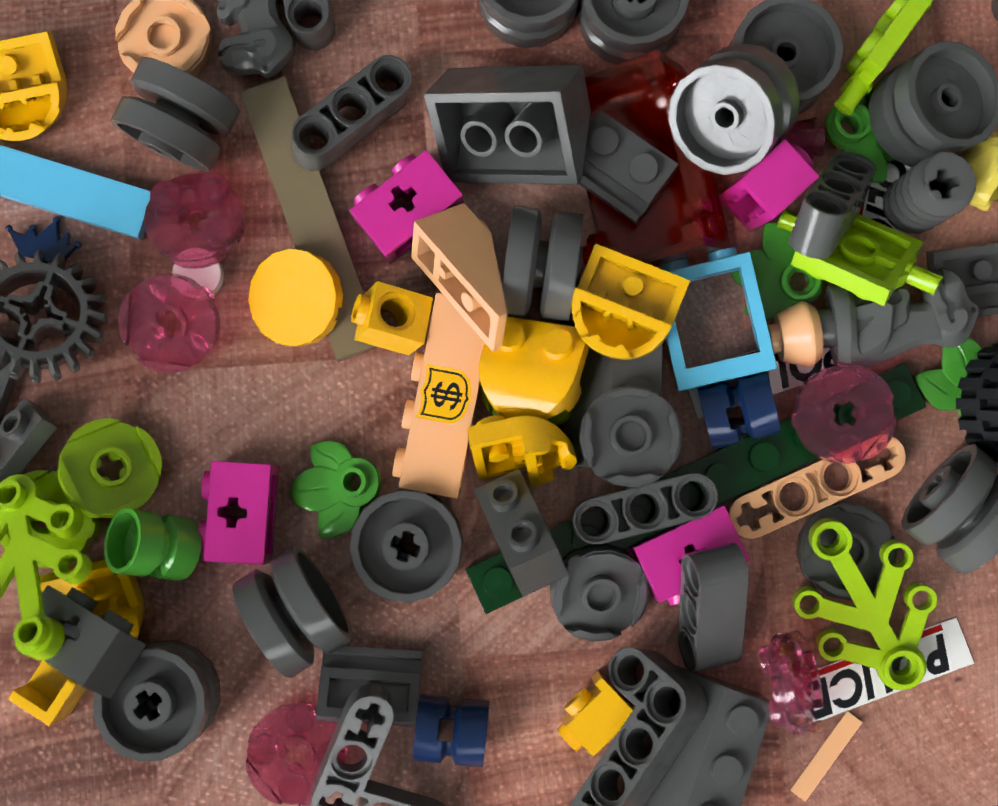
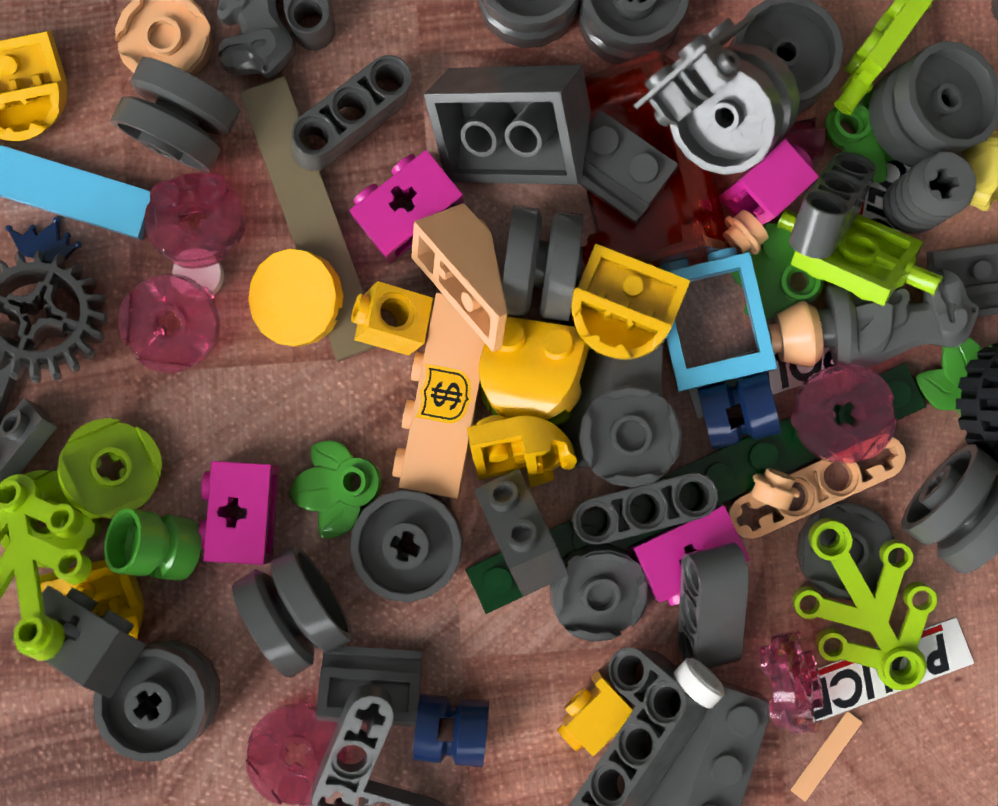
(48, 695): yellow panel -> none
(695, 76): none -> dark grey hinge
(699, 682): none -> white tile
(745, 233): none -> light nougat plate
(774, 488): none -> light nougat plate

